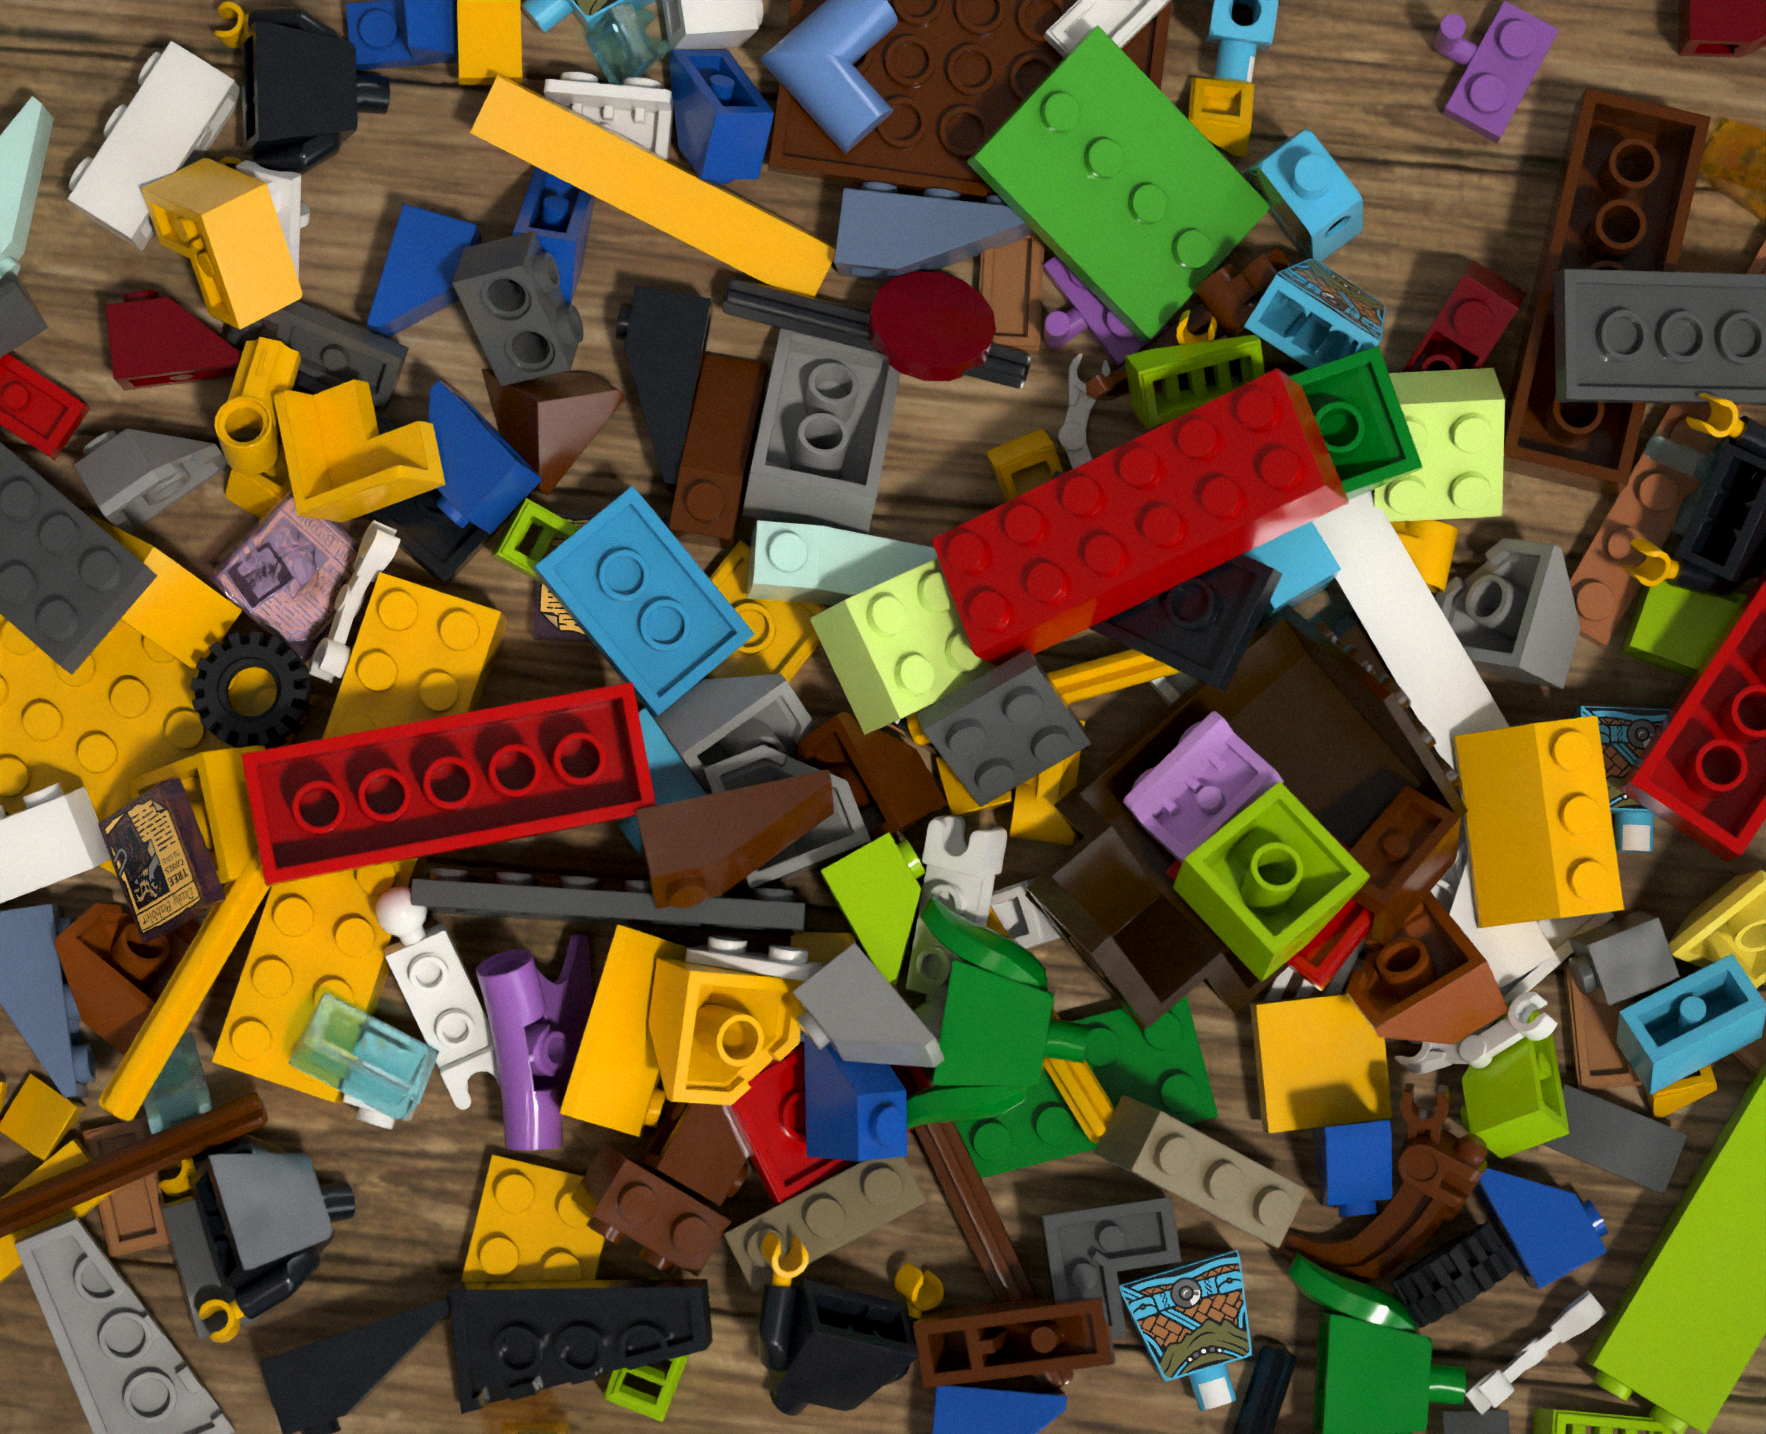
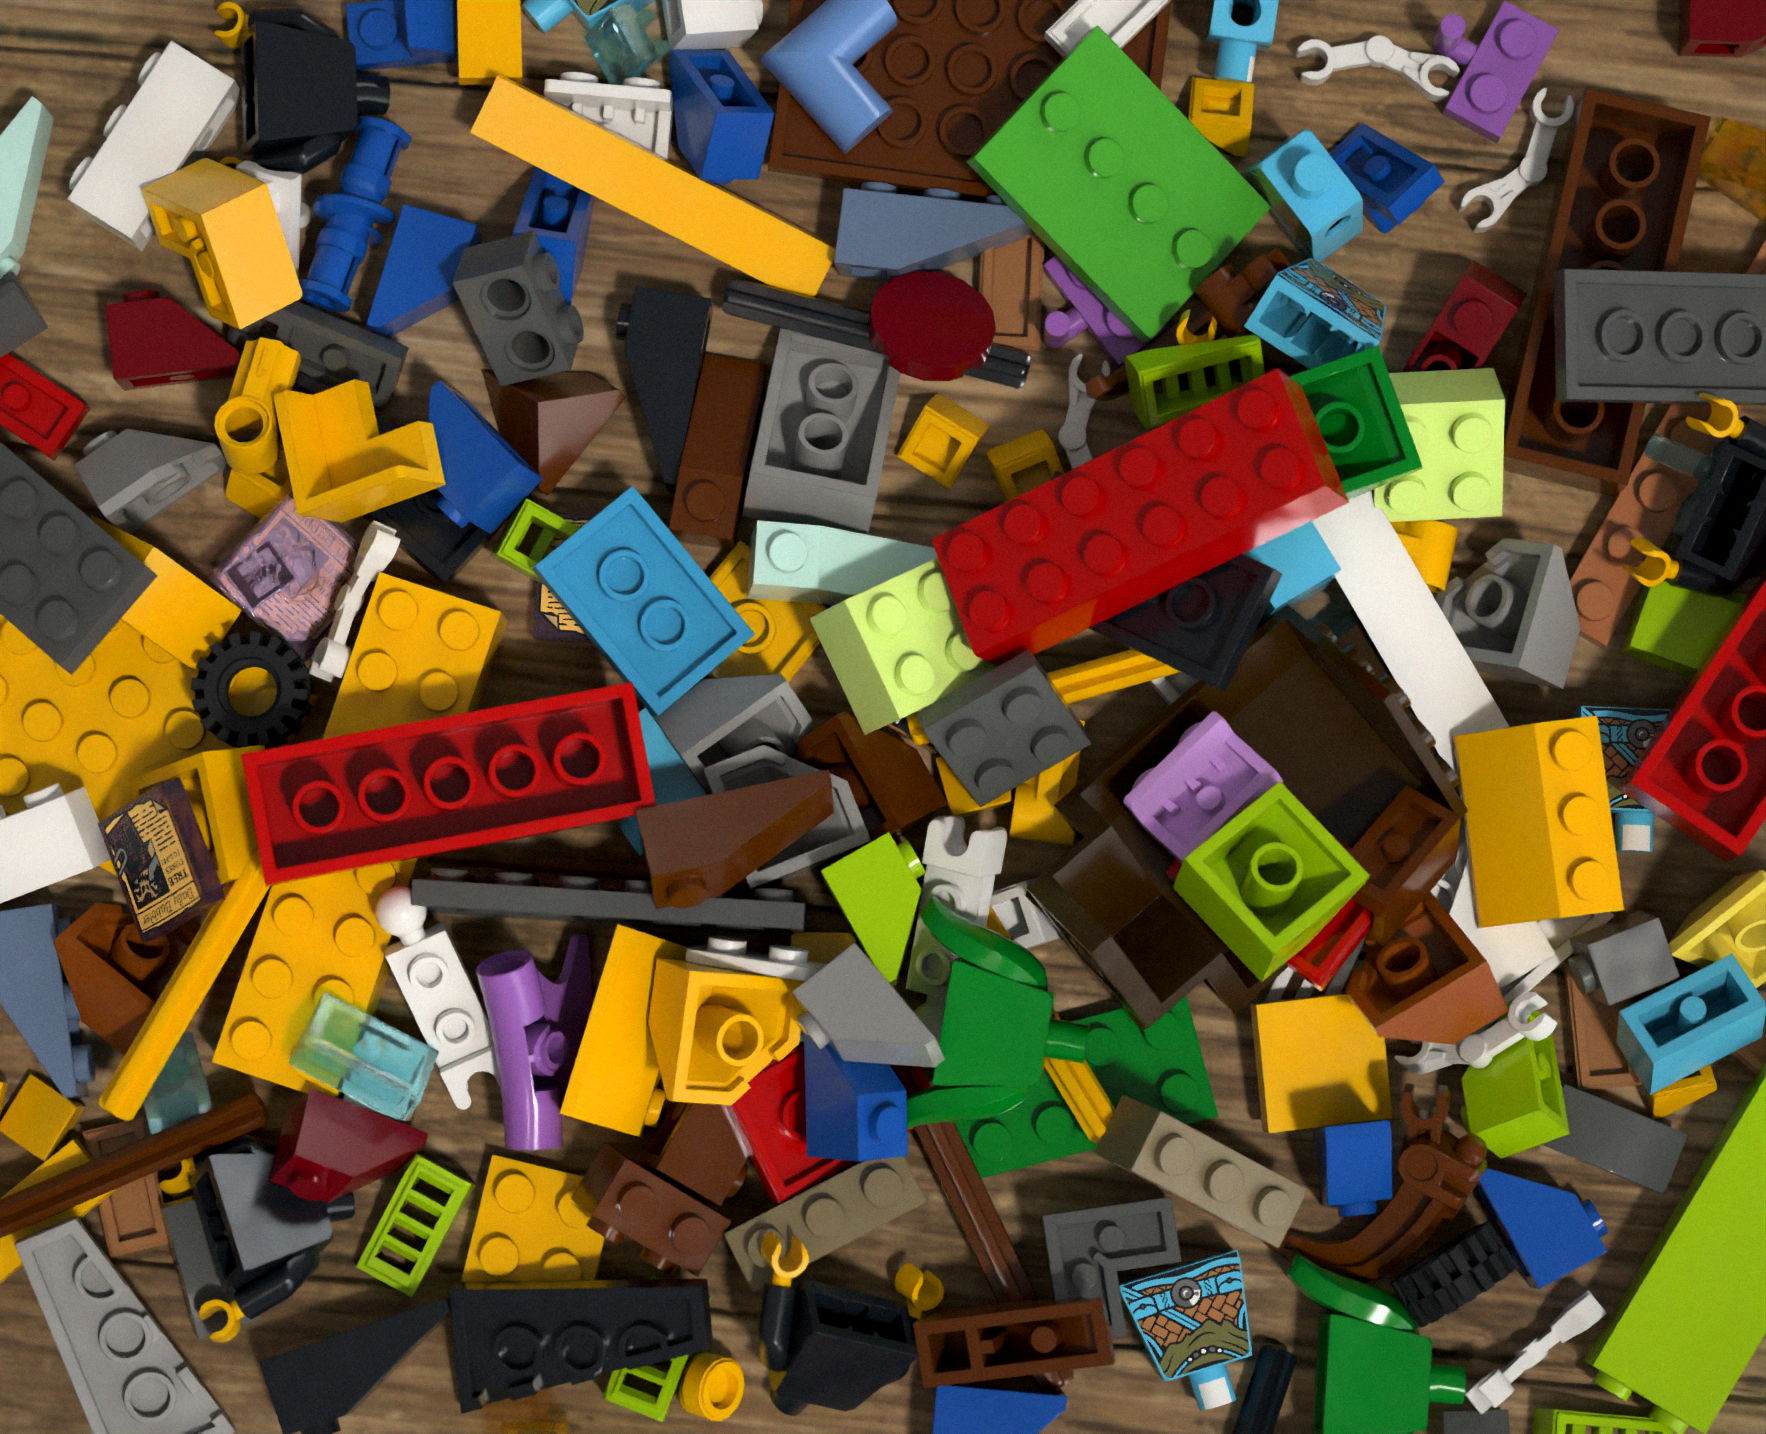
(338, 1147): none -> dark red slope
(352, 214): none -> blue piece
(438, 1176): none -> lime slope
(711, 1386): none -> yellow tile
(943, 440): none -> yellow slope
(1379, 53): none -> white piece
(1386, 176): none -> blue slope
(1531, 170): none -> white piece

